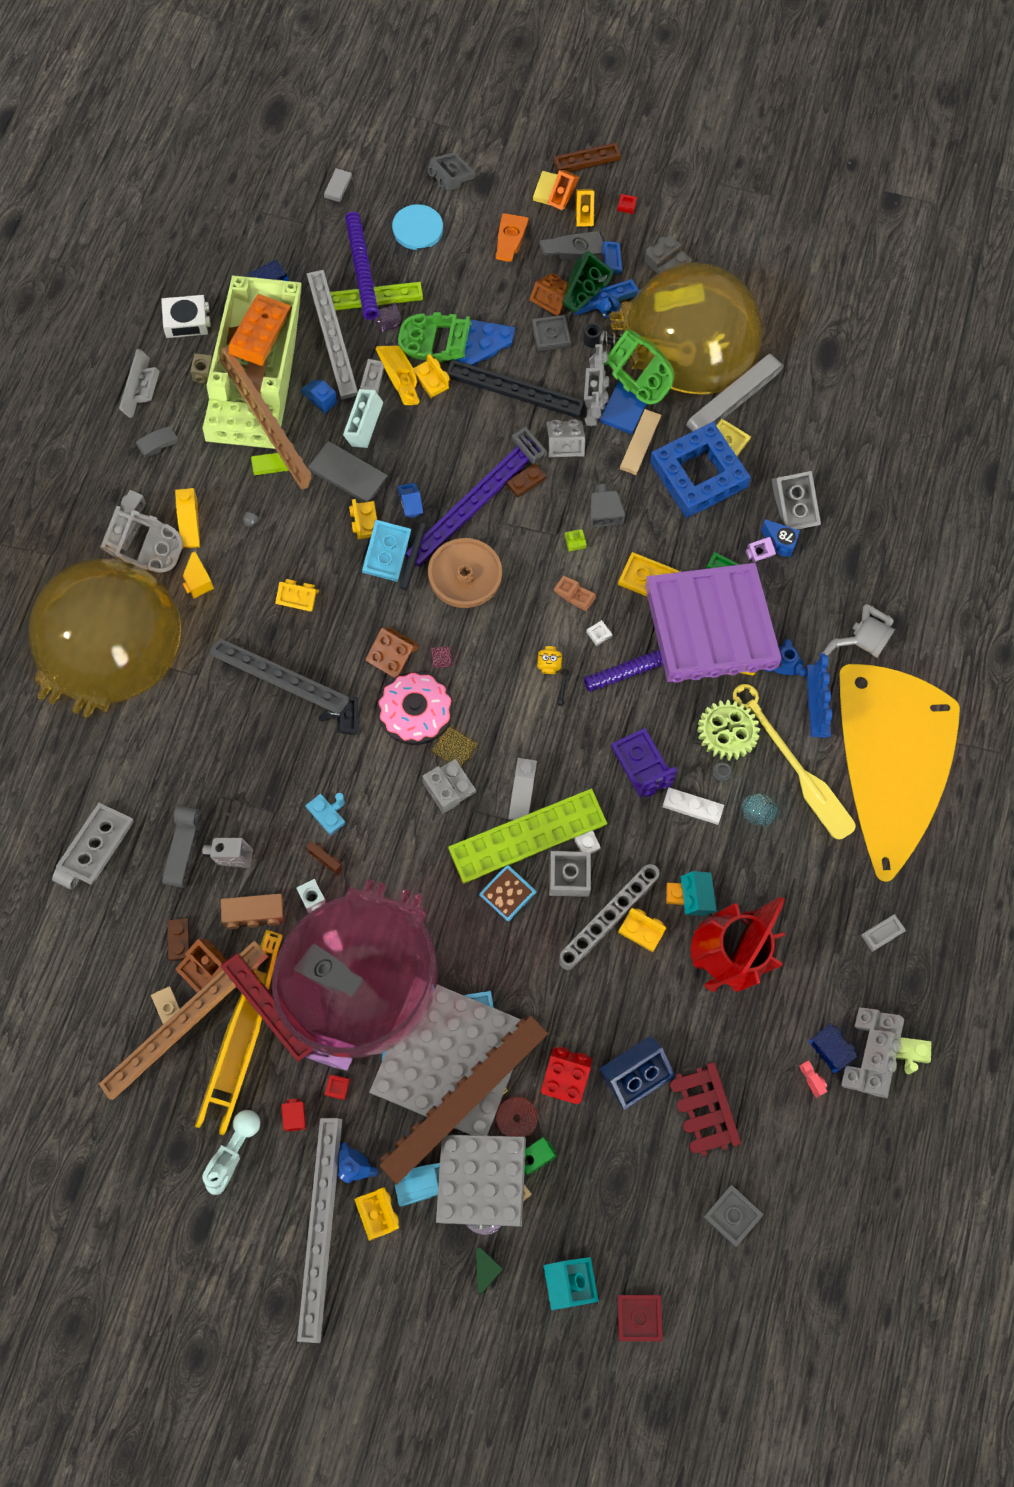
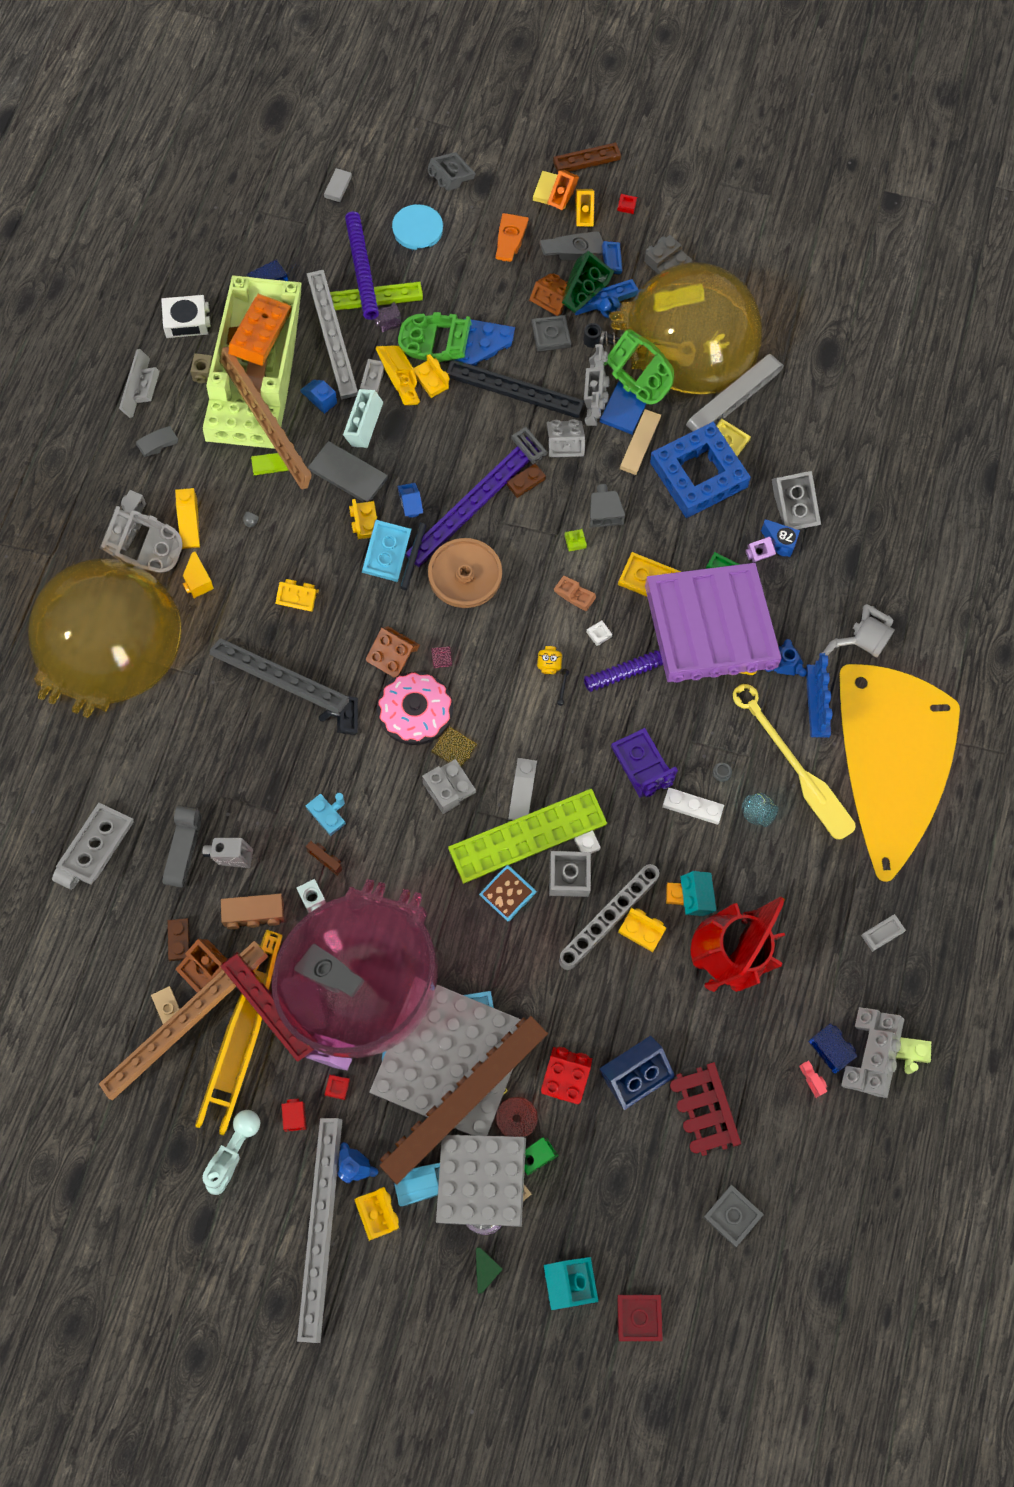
(723, 715): yellowish green gear -> none

